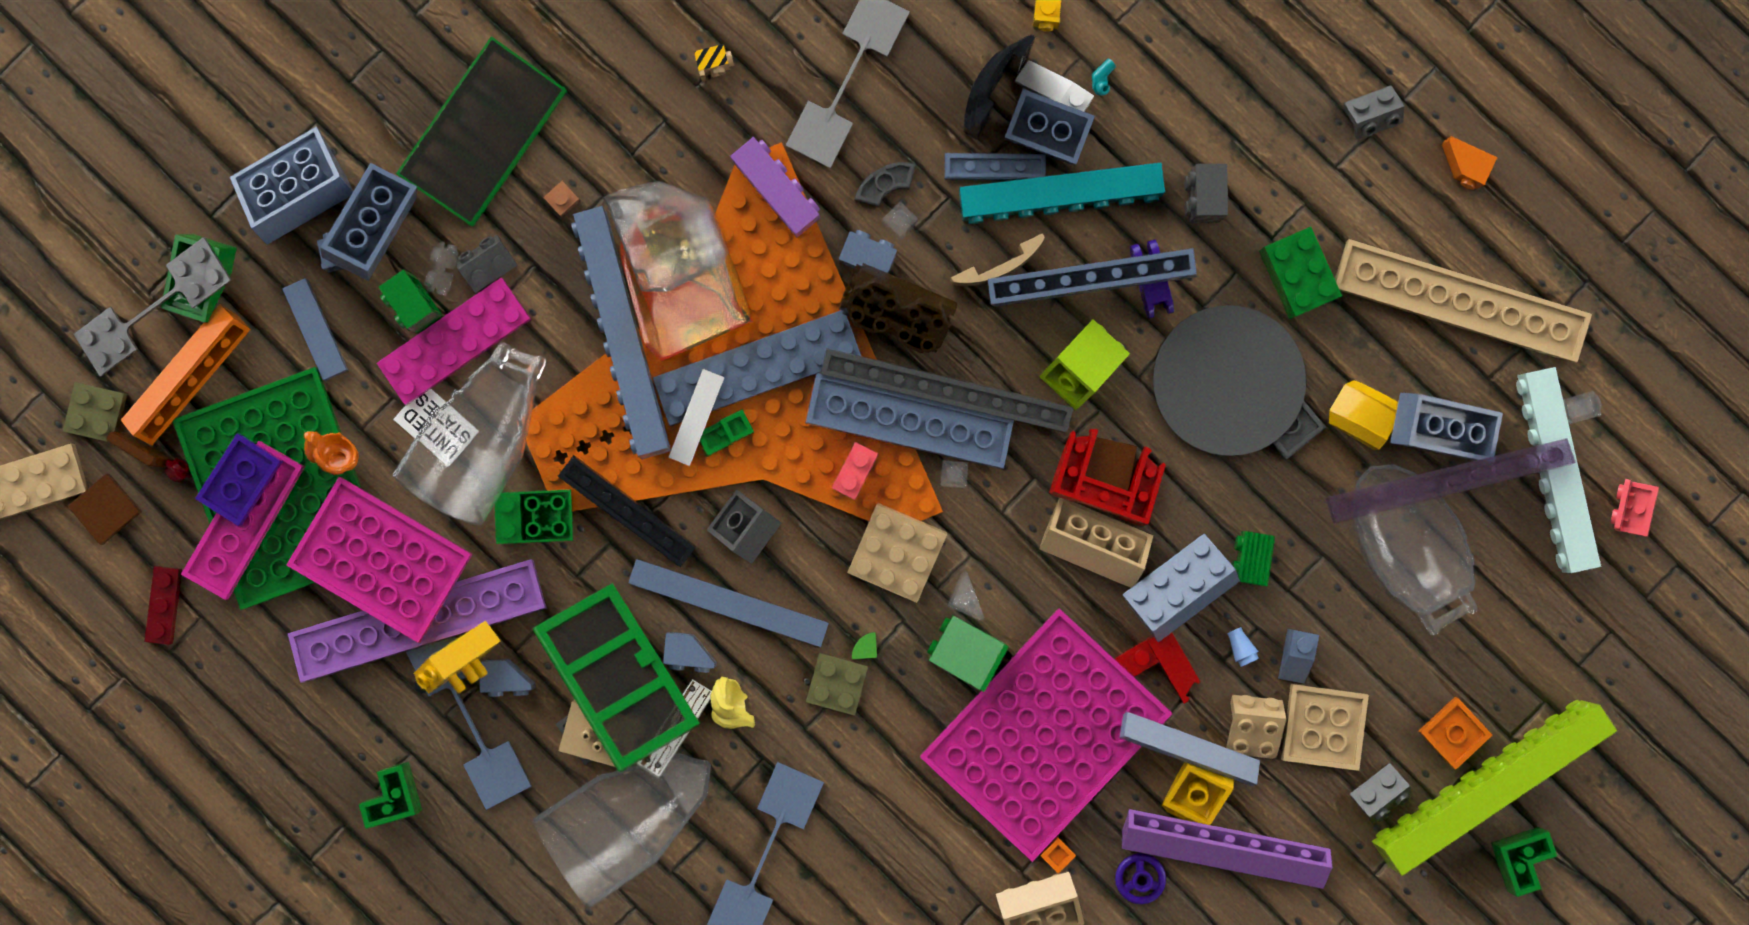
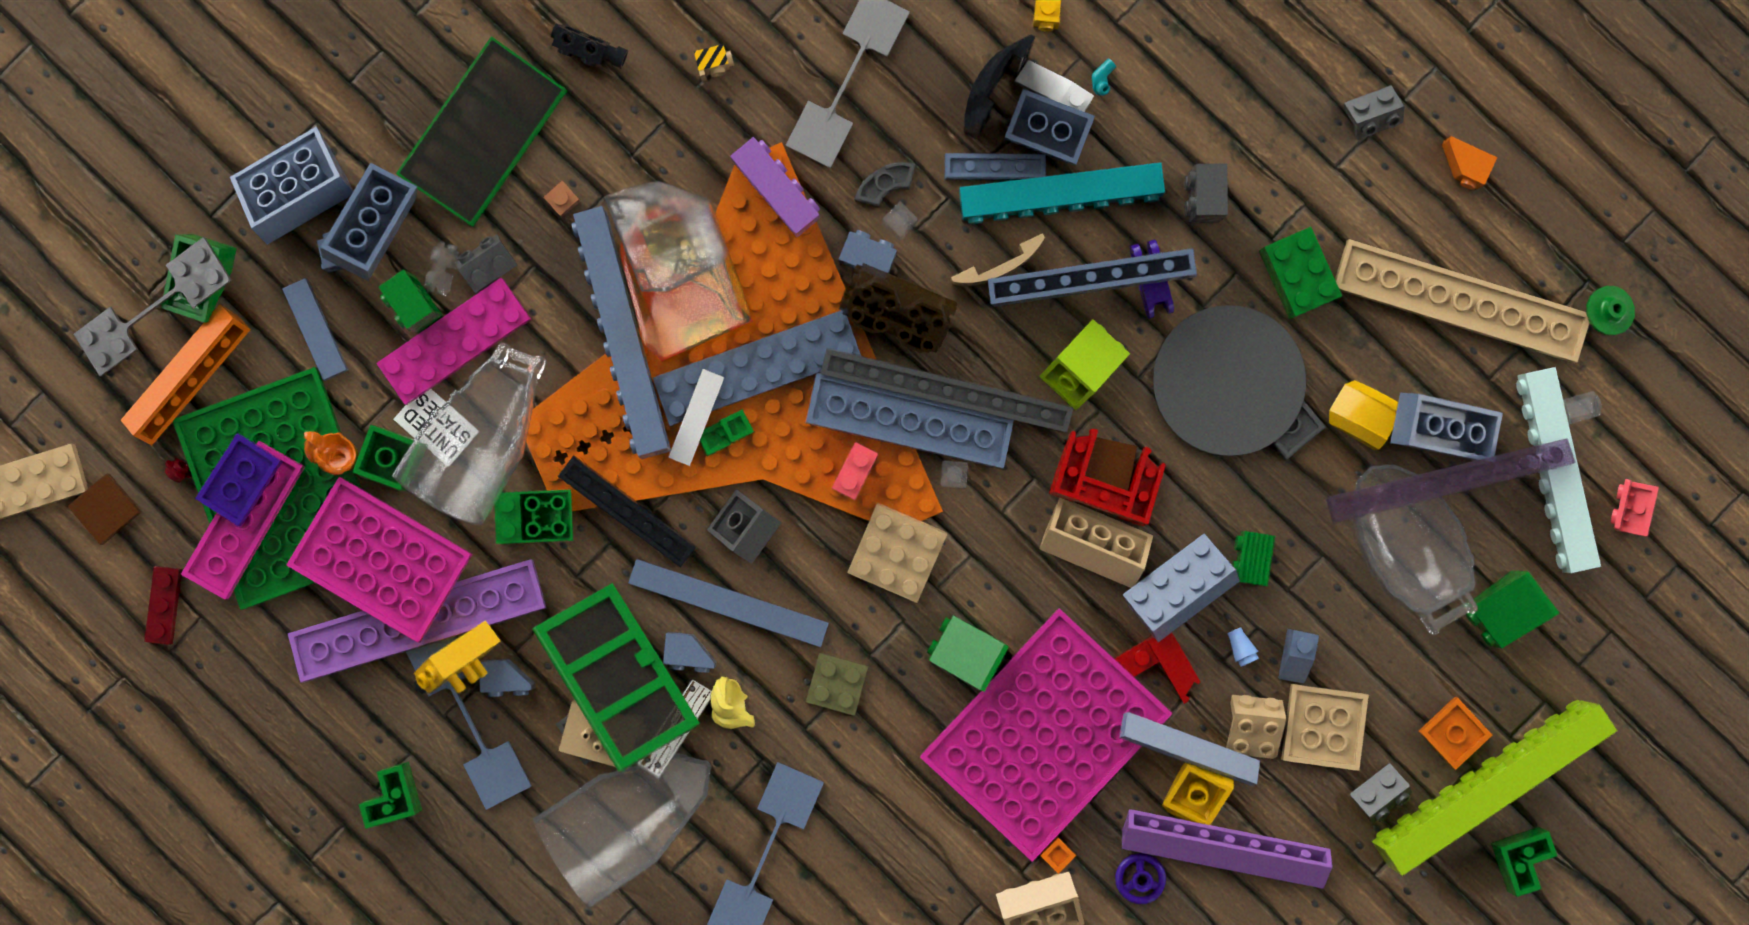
(94, 411): olive plate -> none
(138, 449): reddish brown tile -> none
(382, 455): none -> green brick
(582, 46): none -> black brick
(865, 647): bright green tile -> none
(964, 598): clear slope -> none
(1511, 609): none -> green slope
(1601, 314): none -> green piece

